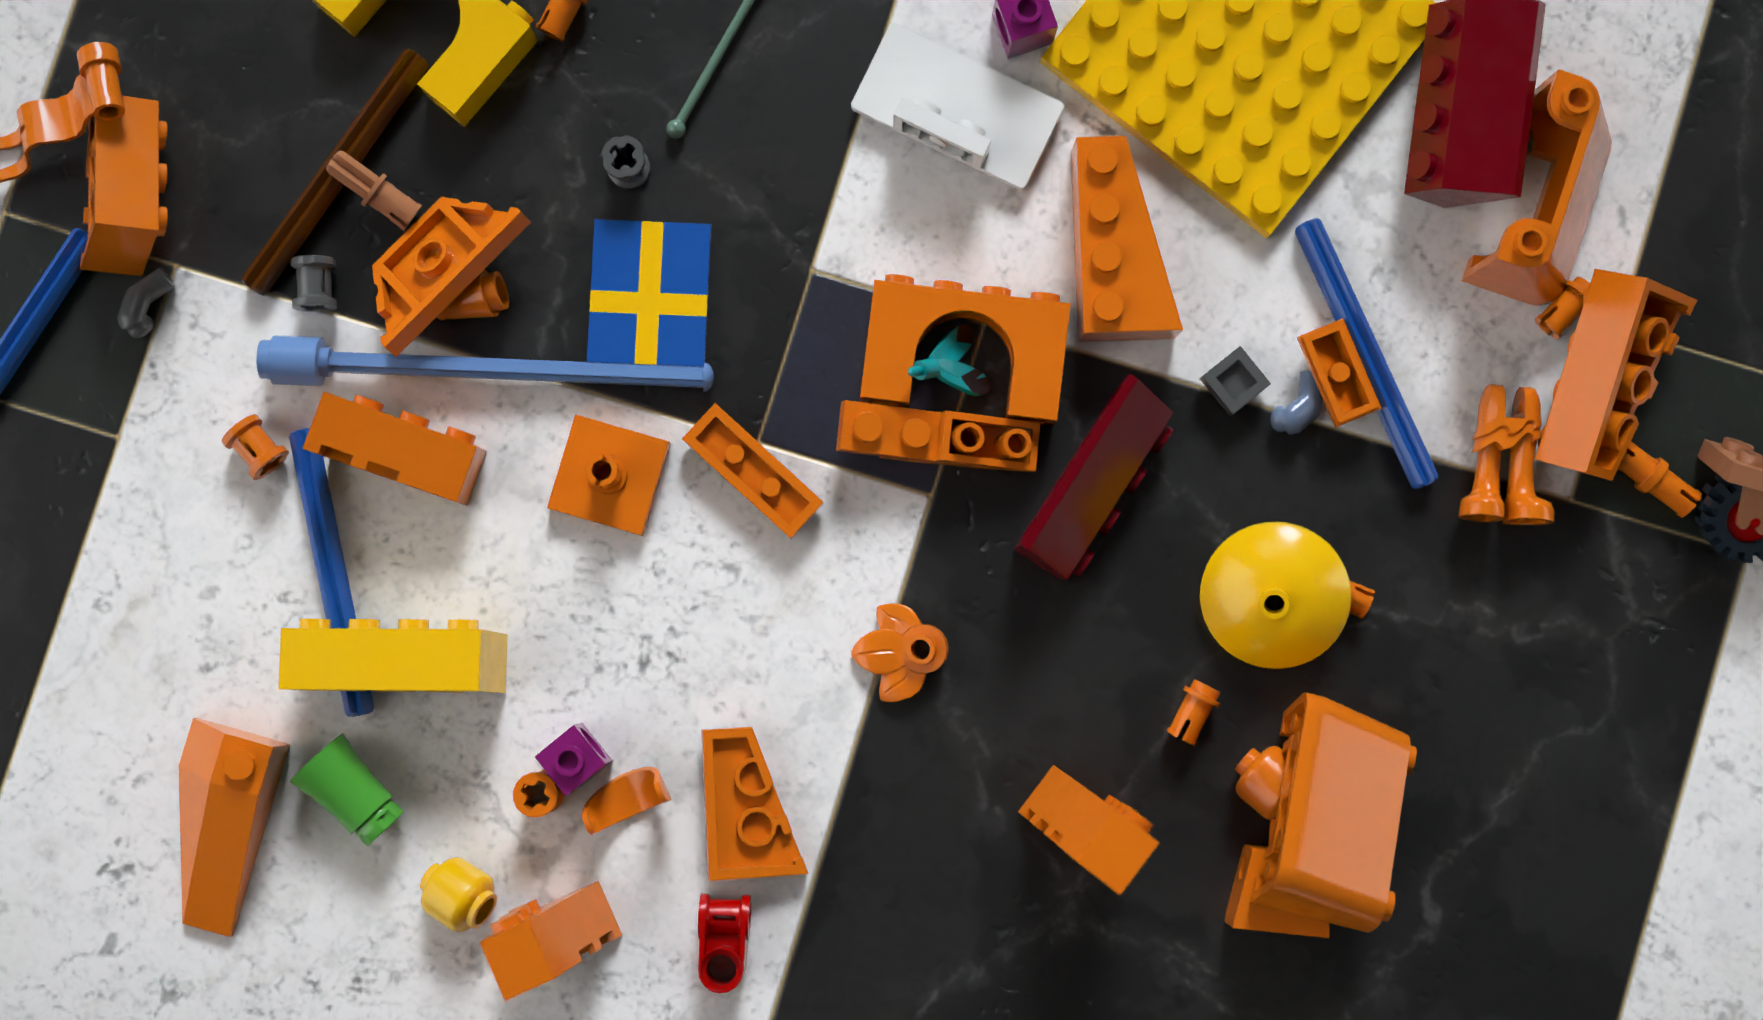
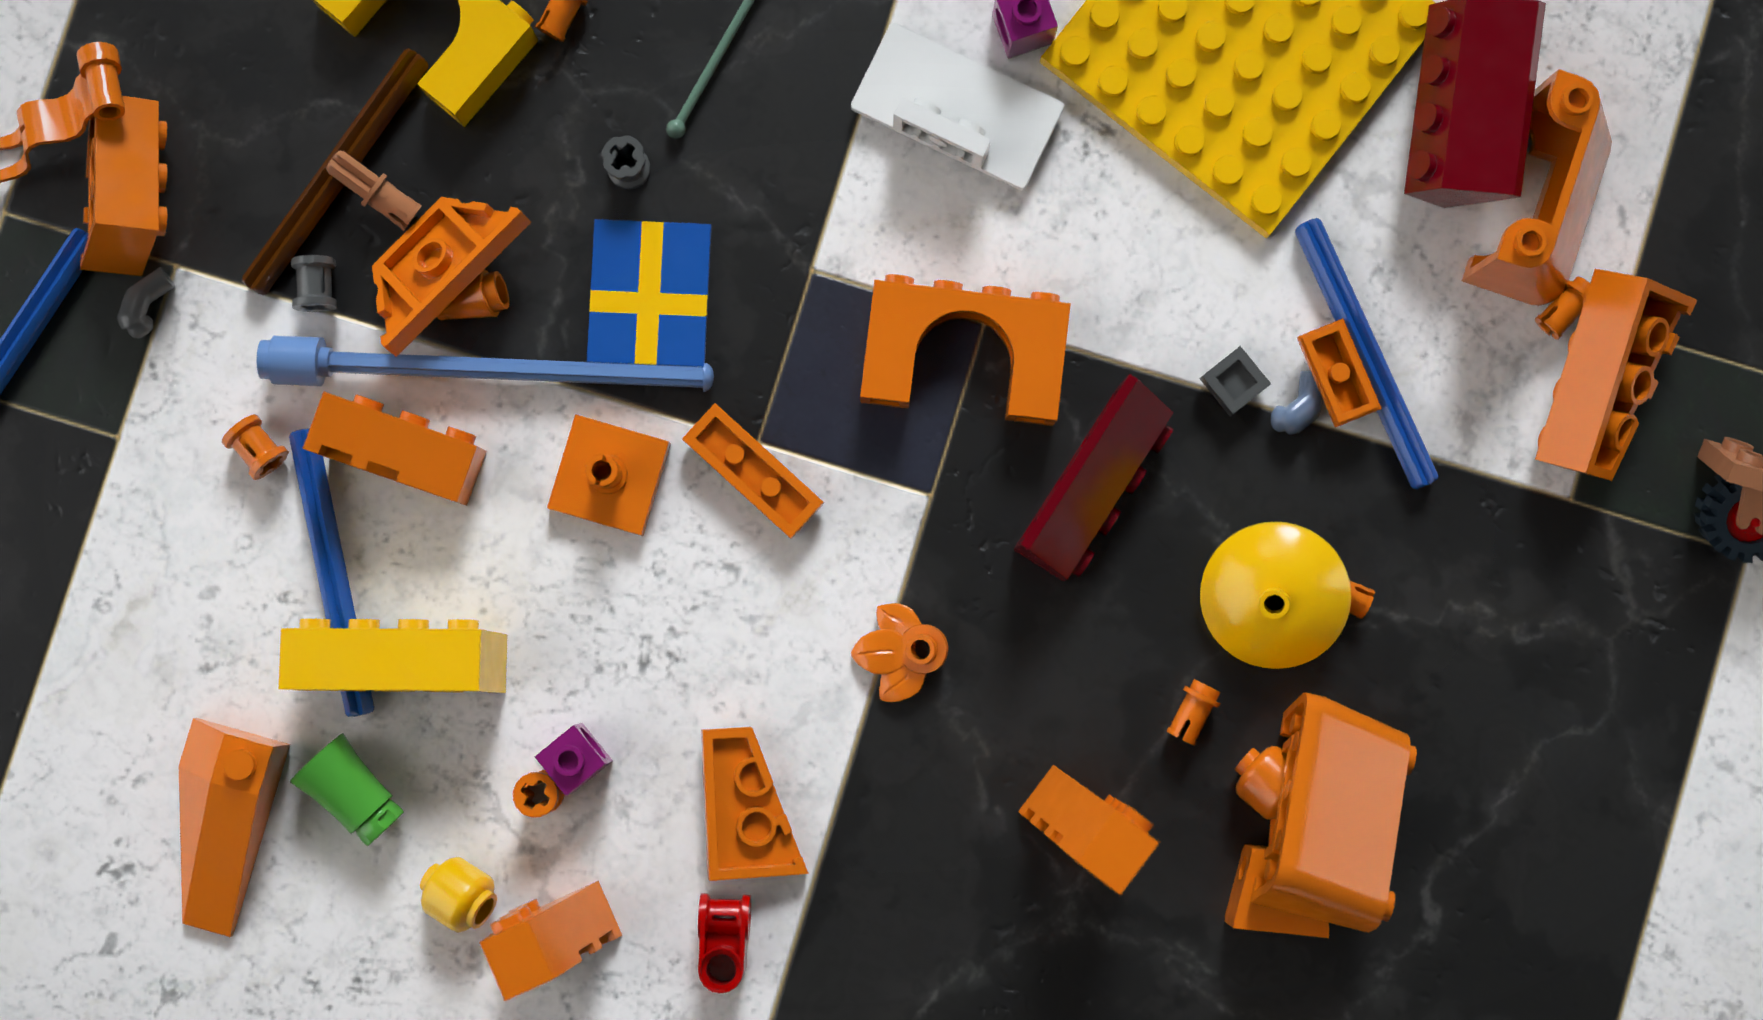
(624, 798): orange helmet -> none
(938, 437): orange slope -> none
(945, 366): teal piece -> none
(1117, 256): orange wedge -> none
(1494, 435): orange piece -> none
(1654, 477): orange pin -> none

